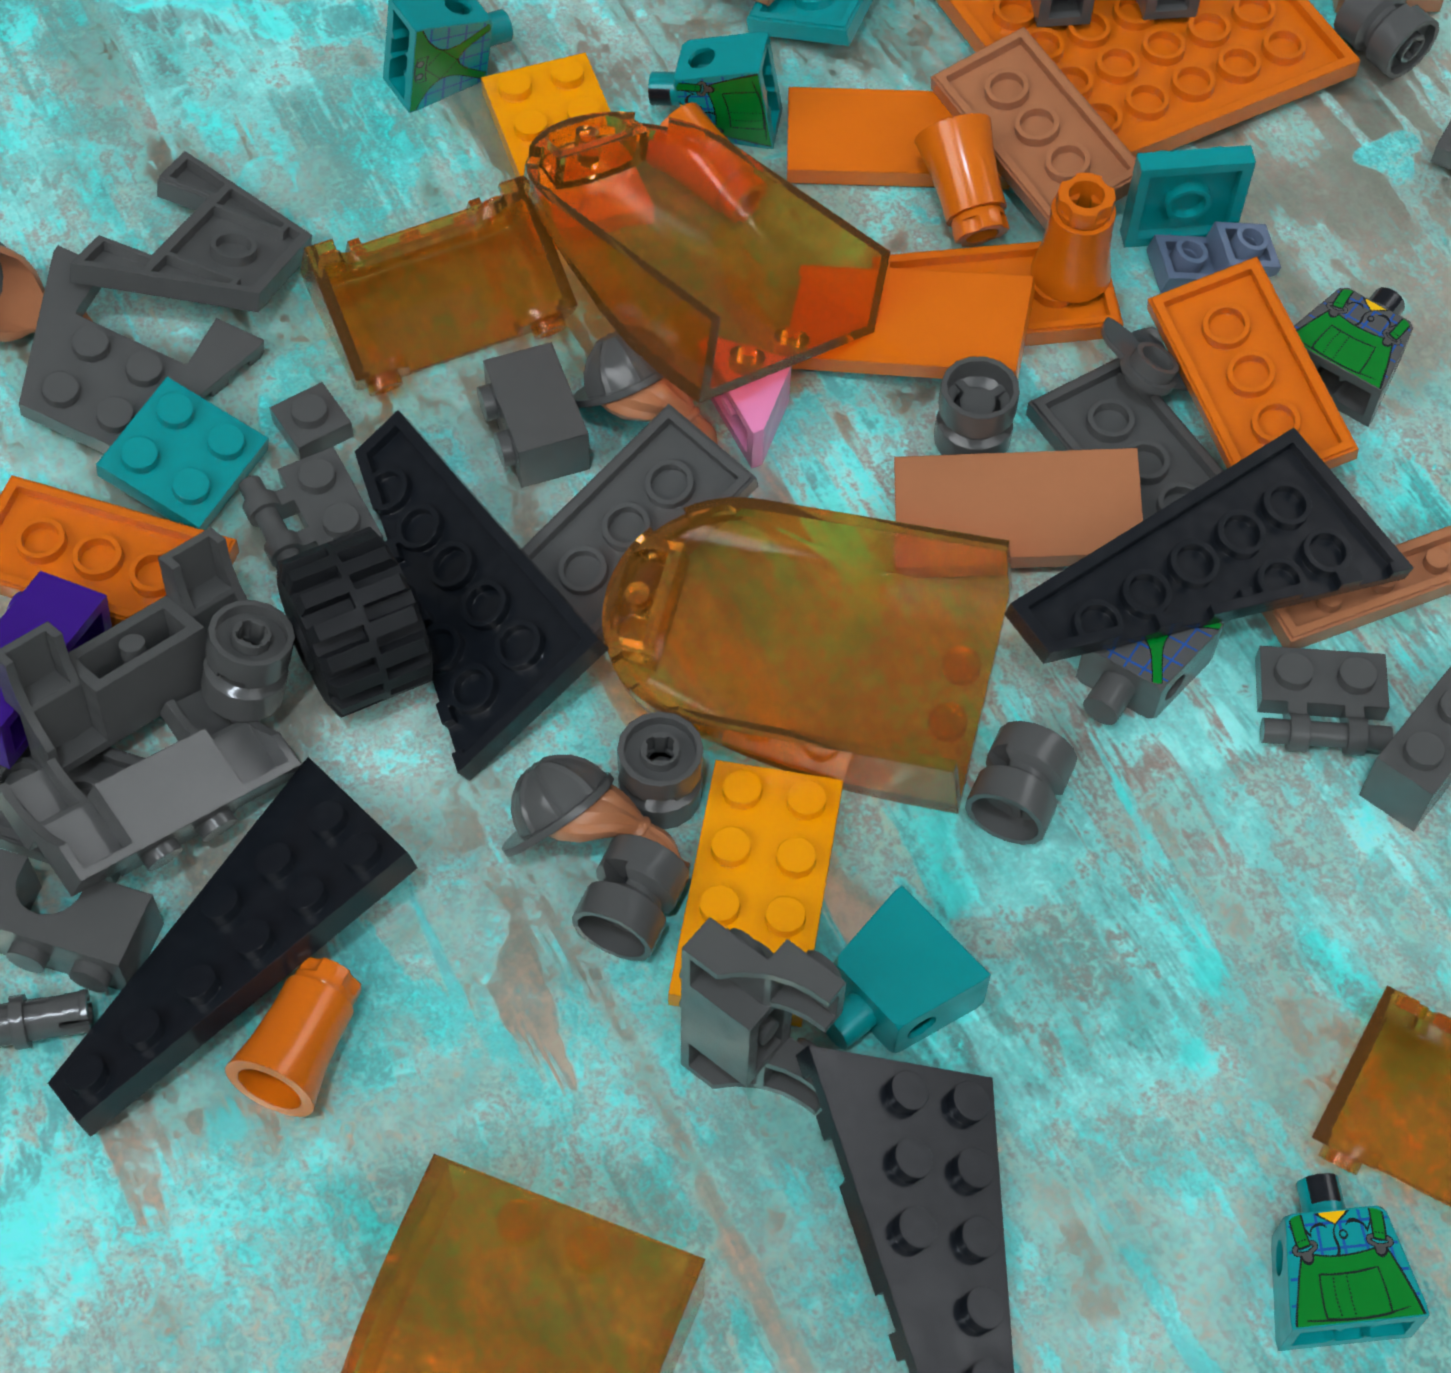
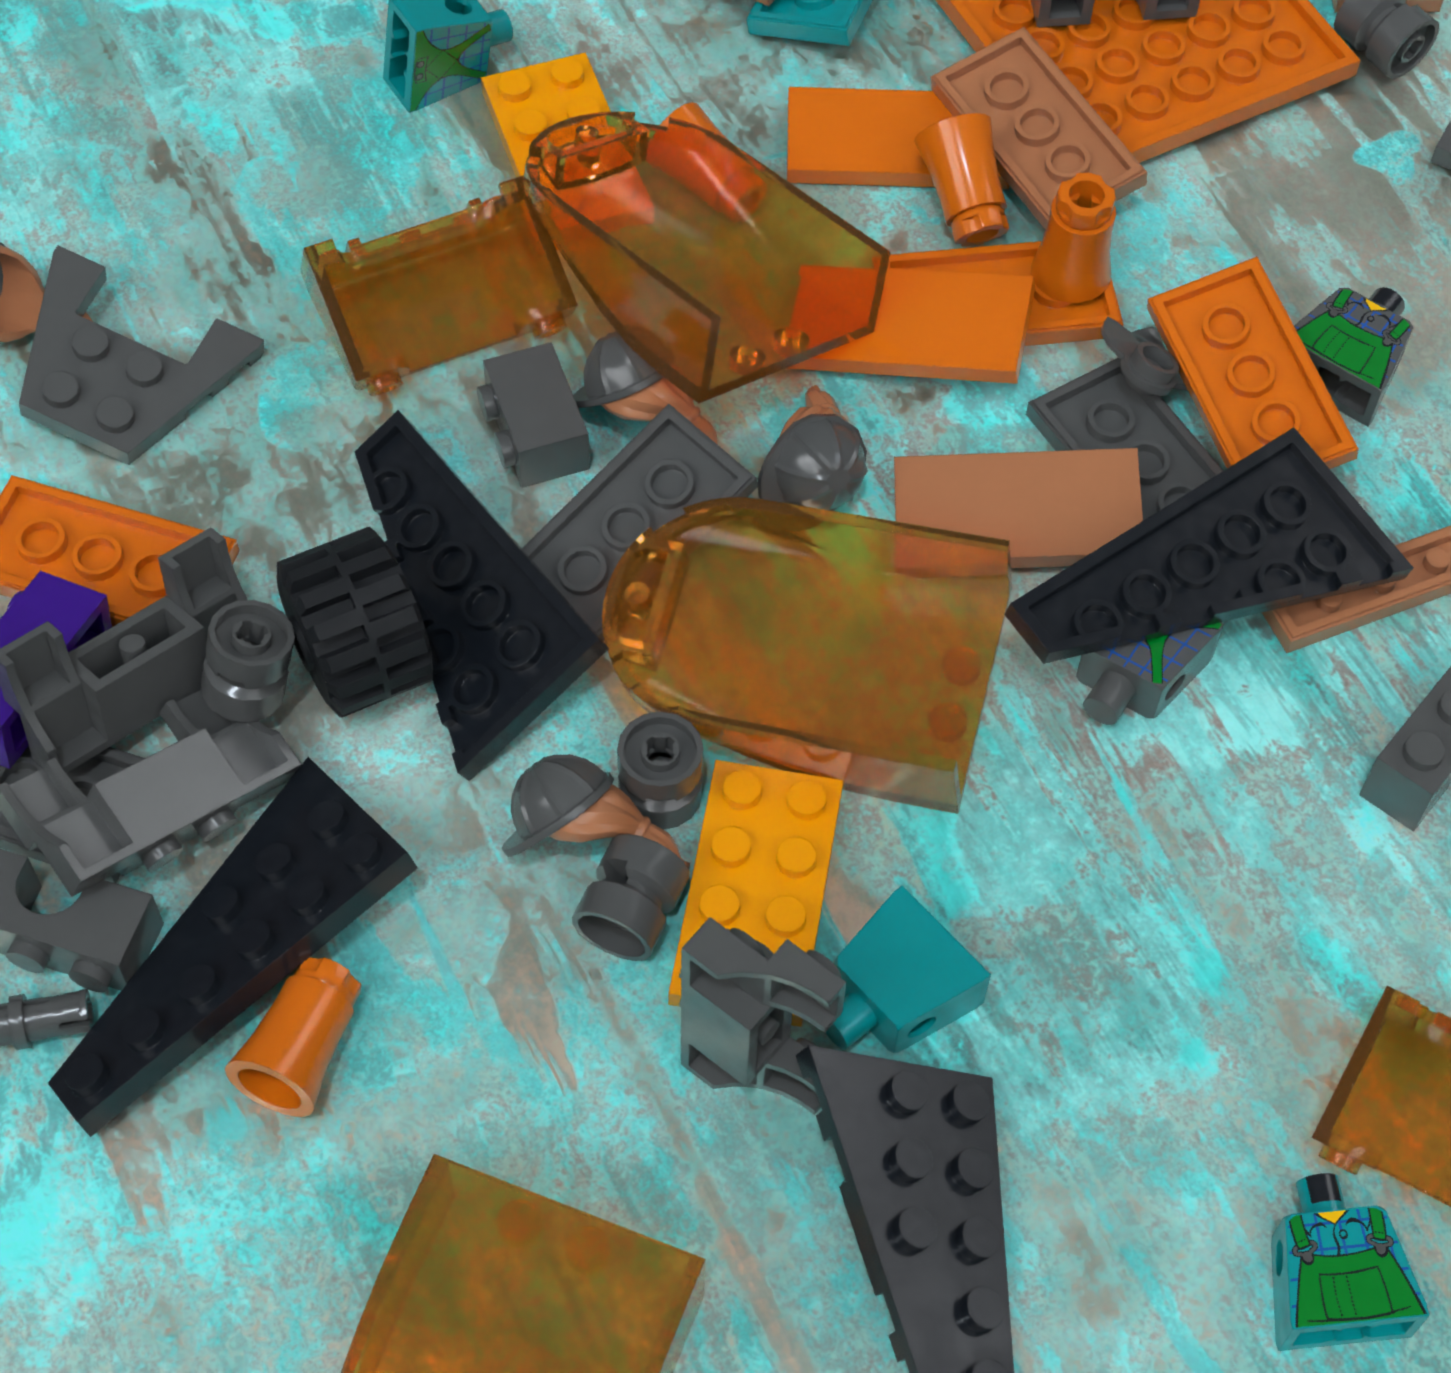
(182, 456): teal plate -> none
(222, 255): dark grey wing -> none
(311, 421): dark grey plate -> none
(318, 493): dark grey plate -> none
(731, 82): teal torso -> none
(755, 413): bright pink slope -> none
(815, 458): none -> dark grey piece
(976, 407): dark grey wheel -> none
(1019, 785): dark grey wheel -> none
(1185, 192): teal plate -> none
(1188, 258): sand blue slope -> none
(1323, 685): dark grey plate -> none

